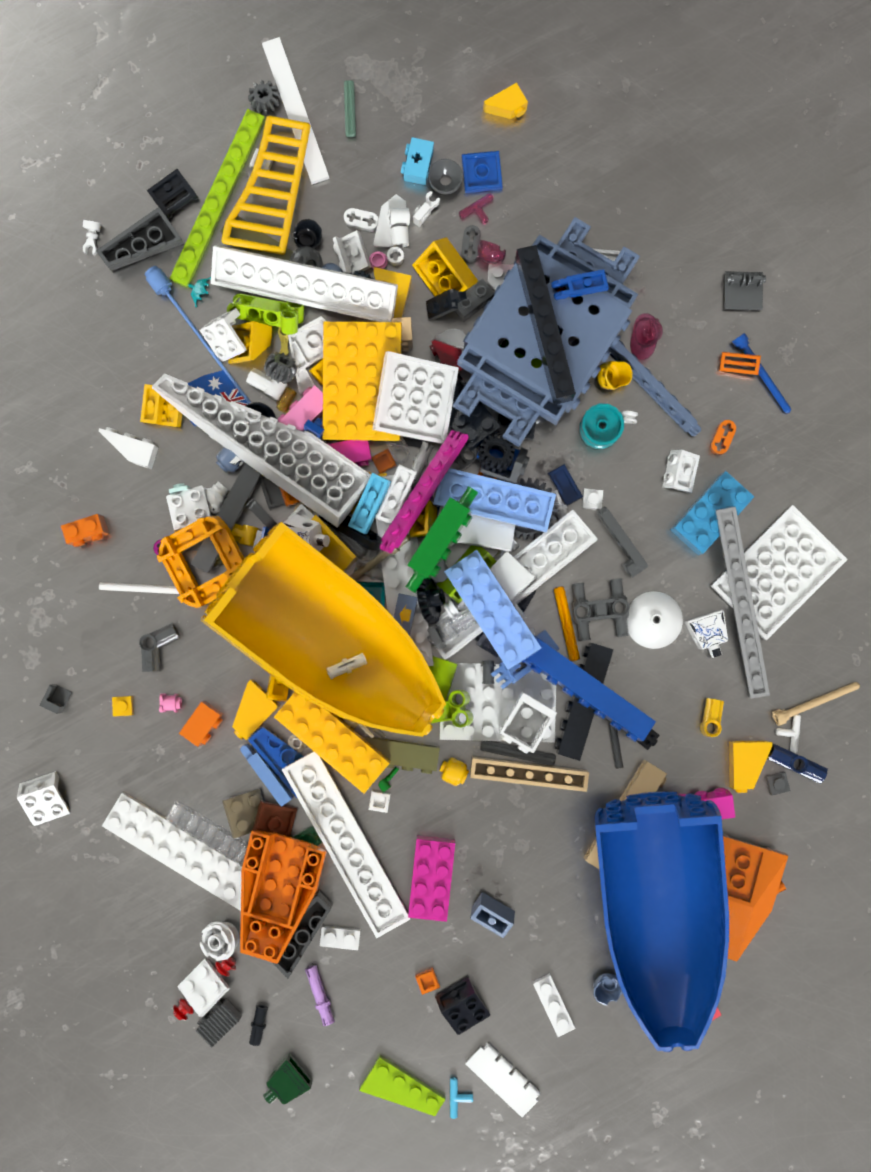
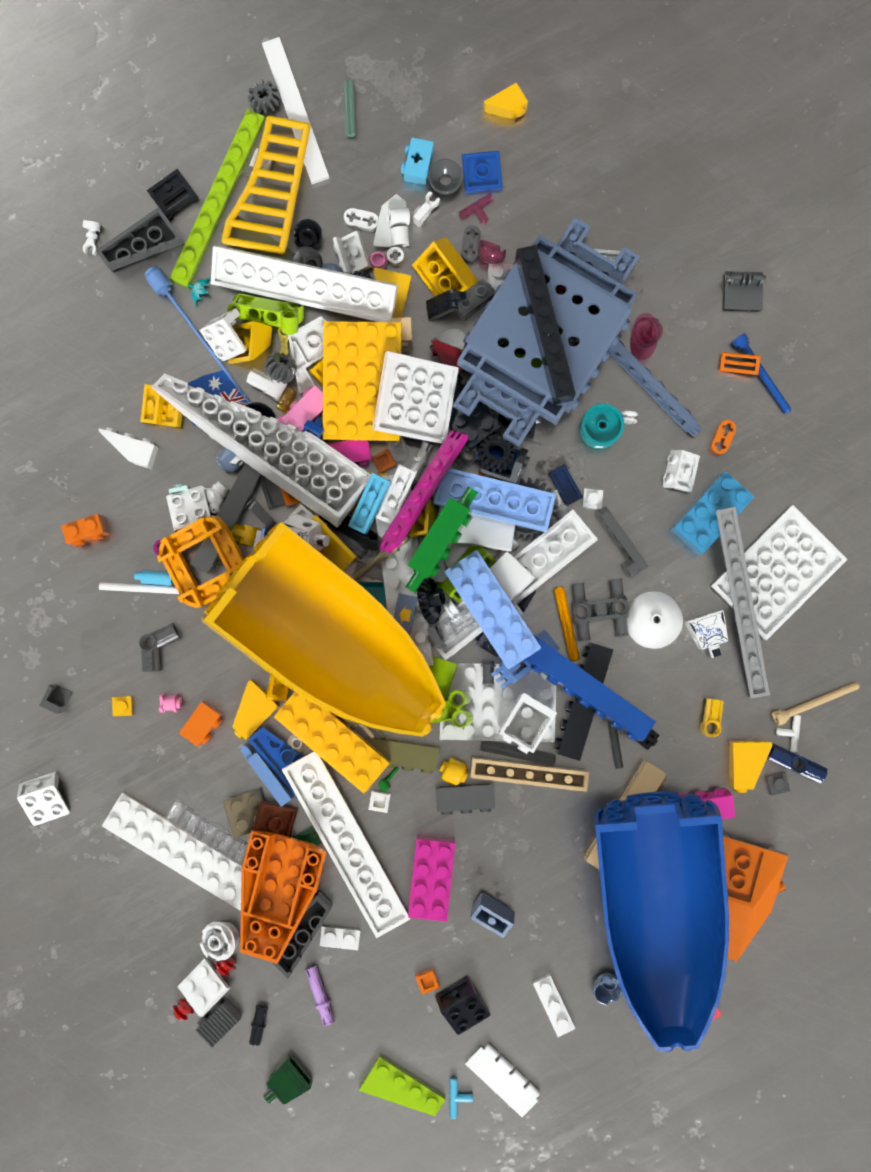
(154, 577): none -> medium azure cylinder
(346, 665): white pin -> none
(465, 798): none -> dark grey brick
(581, 284): blue hinge -> none
(614, 375): yellow helmet -> none

